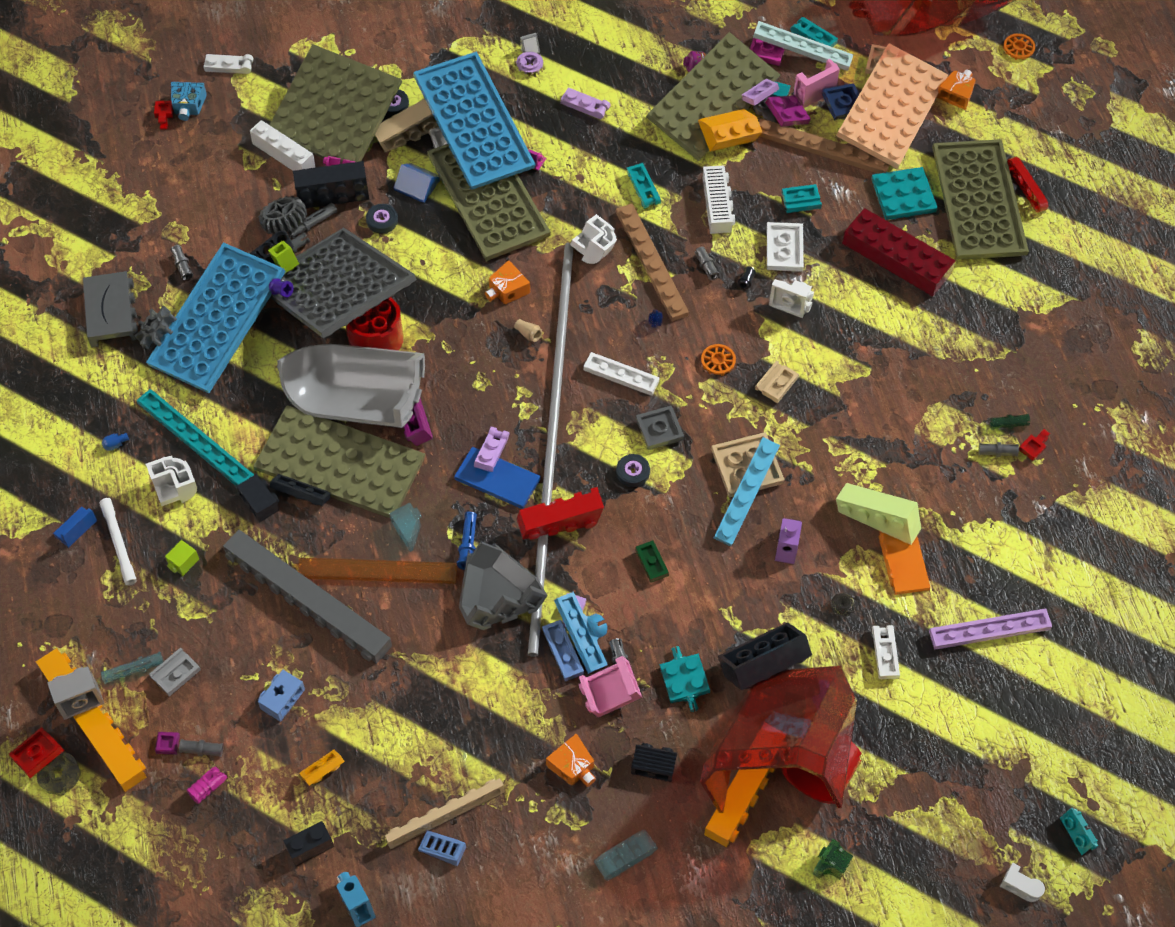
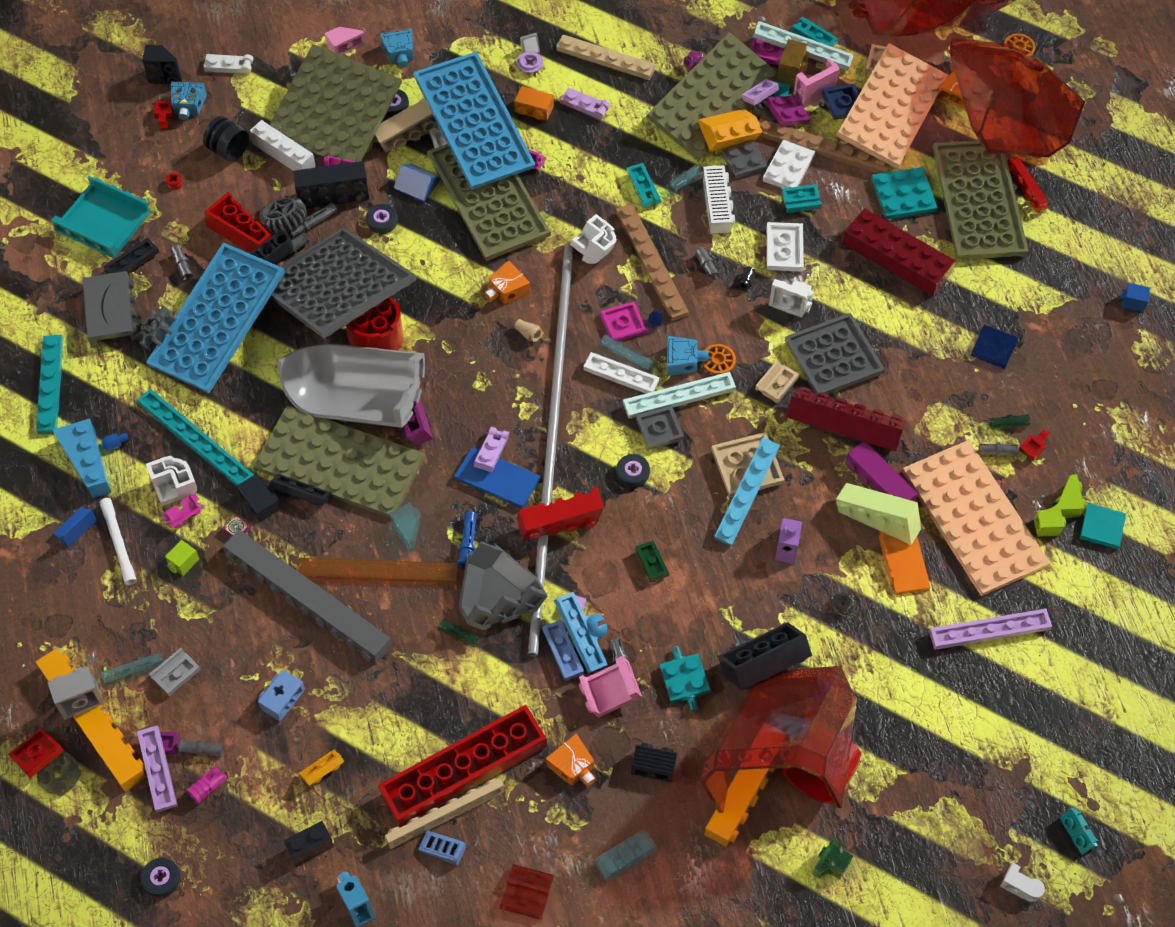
(49, 384): none -> teal plate
(84, 453): none -> dark azure wedge
(103, 217): none -> teal panel
(133, 257): none -> black plate
(157, 768): none -> lavender plate
(160, 65): none -> black slope
(169, 883): none -> black bush
(173, 185): none -> red bush
(189, 508): none -> dark pink hinge
(226, 138): none -> black wheel
(235, 224): none -> red wedge
(236, 524): none -> tile
(283, 256): lime brick -> none
(284, 288): dark purple bush -> none
(344, 40): none -> bright pink slope
(398, 46): none -> dark azure torso
(458, 633): none -> clear green pin
(462, 765): none -> red brick
(527, 892): none -> clear red slope
(534, 103): none -> orange brick
(606, 57): none -> tan plate
(620, 349): none -> clear light blue pin
(623, 322): none -> dark pink tile
(680, 394): none -> light aqua plate
(683, 356): none -> dark azure torso
(686, 177): none -> clear light blue axle
(744, 159): none -> dark grey plate
(788, 165): none -> white plate
(792, 62): none -> pearl gold brick
(834, 354): none -> dark grey plate
(845, 418): none -> dark red brick
(878, 473): none -> magenta brick
(886, 652): white plate -> none
(975, 518): none -> light nougat plate
(994, 346): none -> clear blue tile
(1014, 99): none -> clear red windscreen
(1070, 505): none -> lime arch
(1103, 526): none -> teal tile
(1135, 297): none -> blue brick

